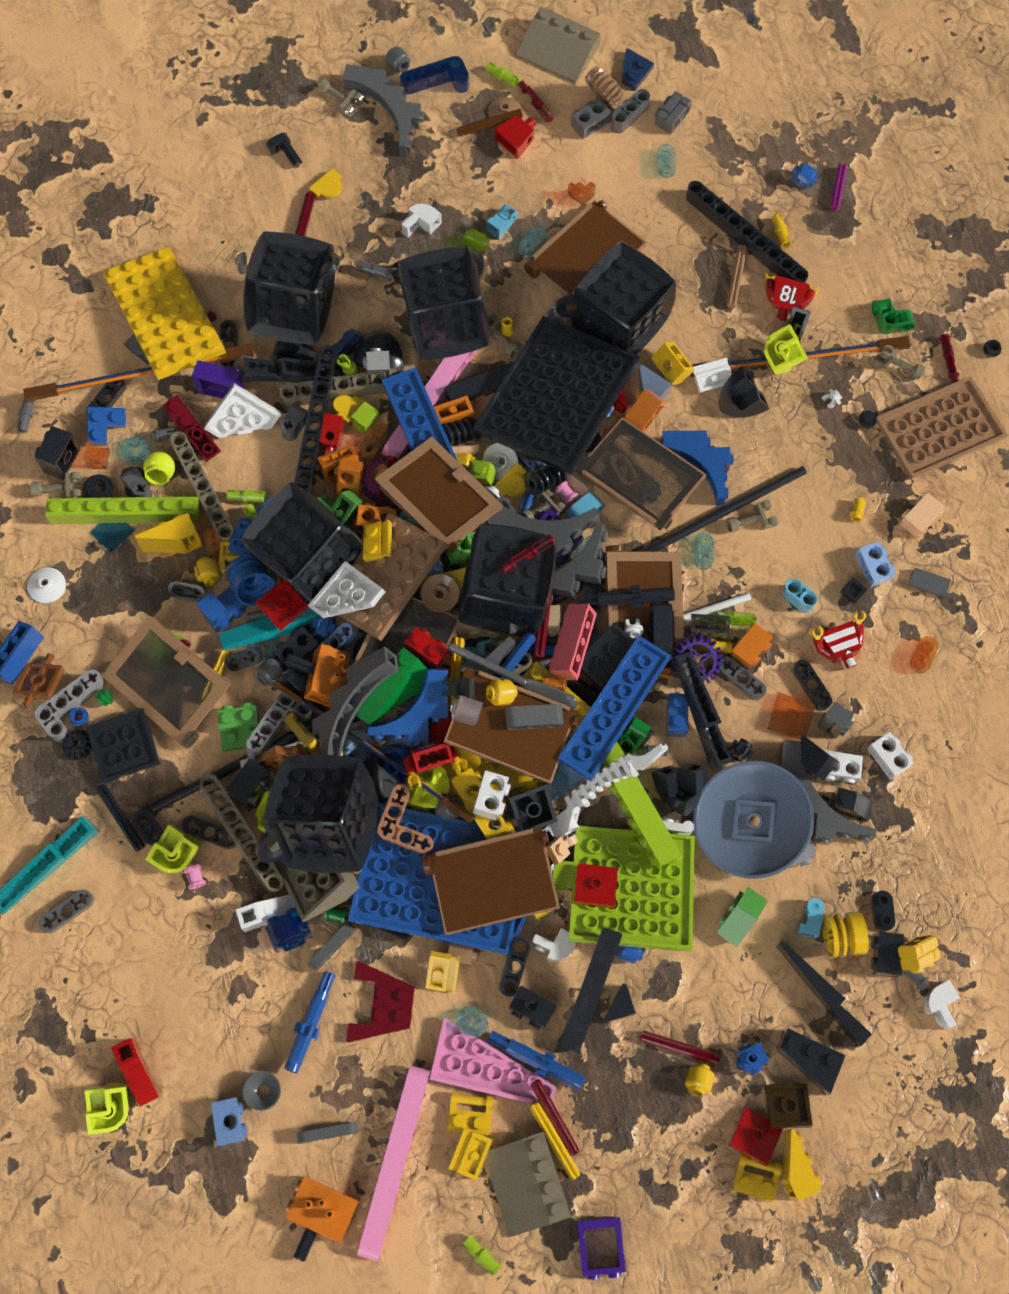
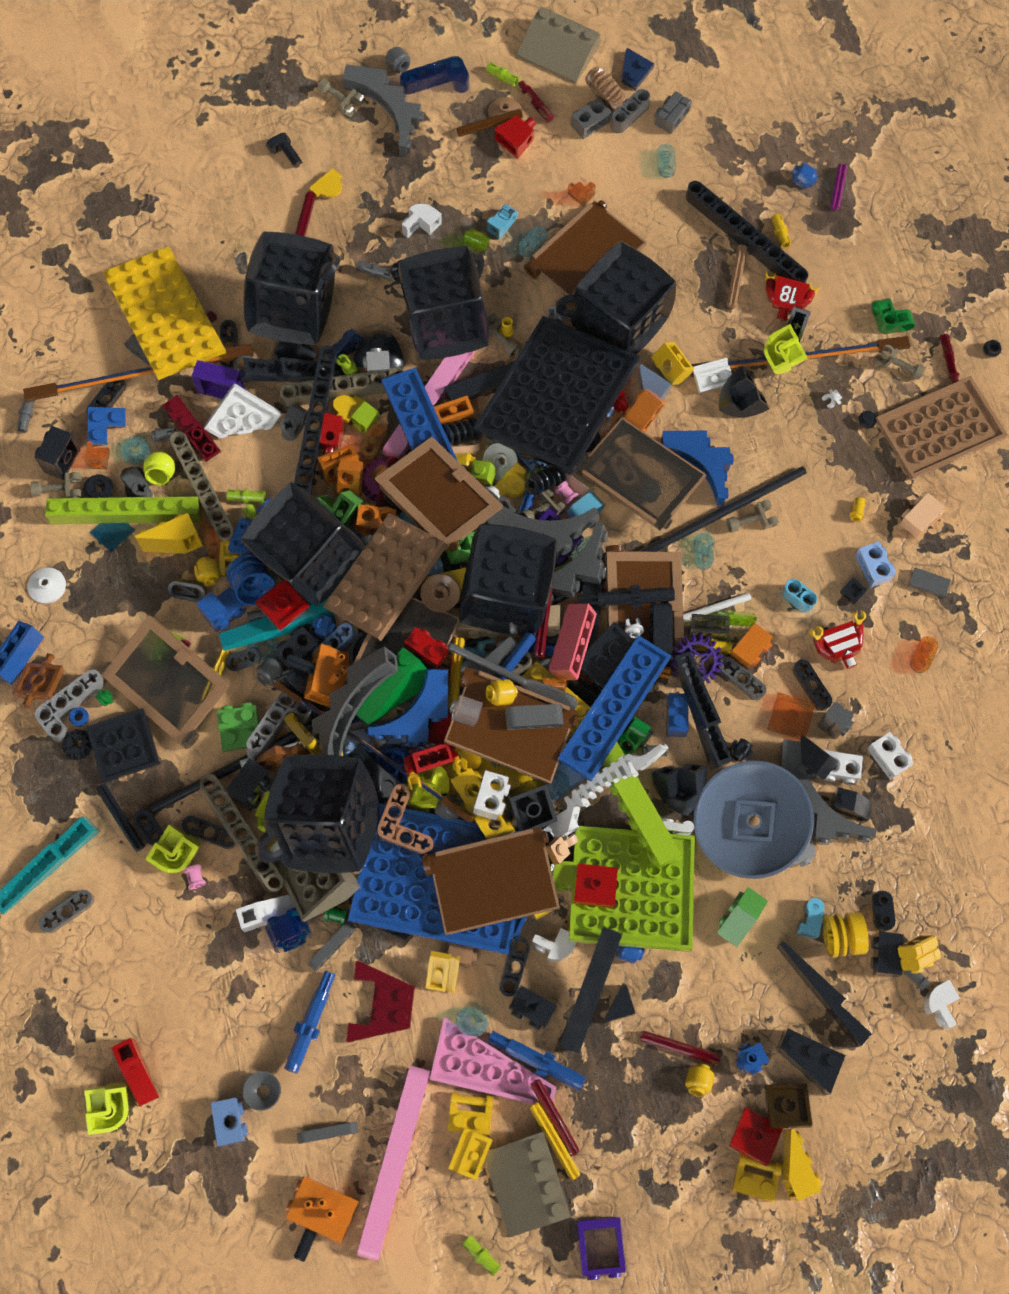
(345, 593): white plate -> none
(377, 540): yellow plate -> none
(460, 686): pearl dark grey plate -> none
(528, 553): dark red piece -> none

